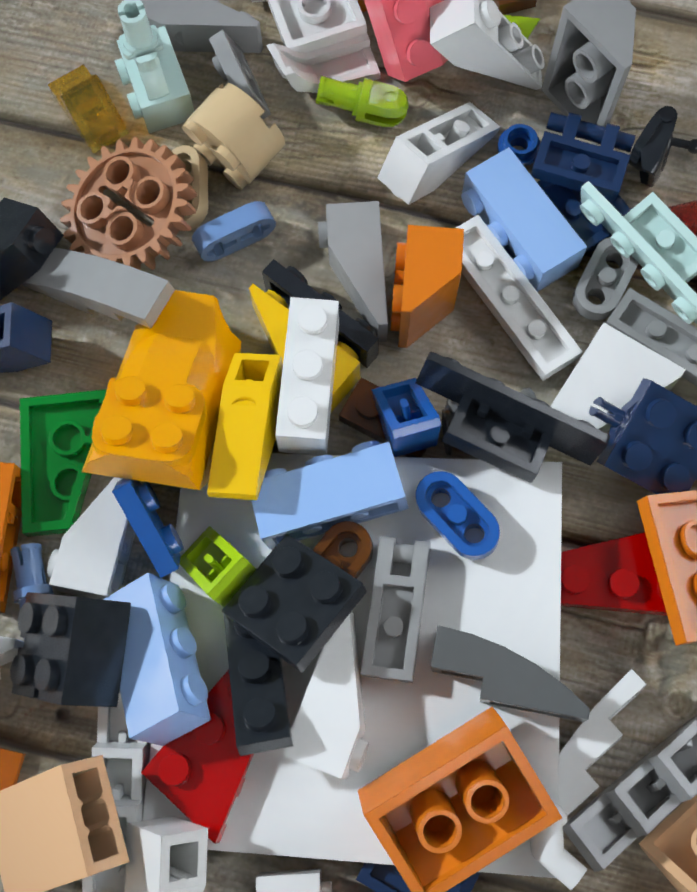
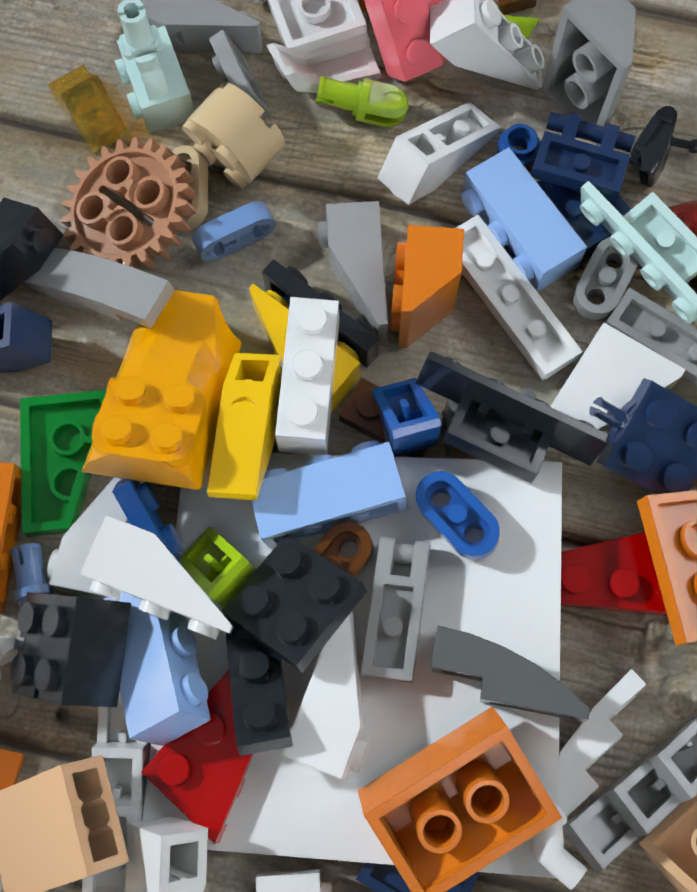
(141, 565): none -> white slope

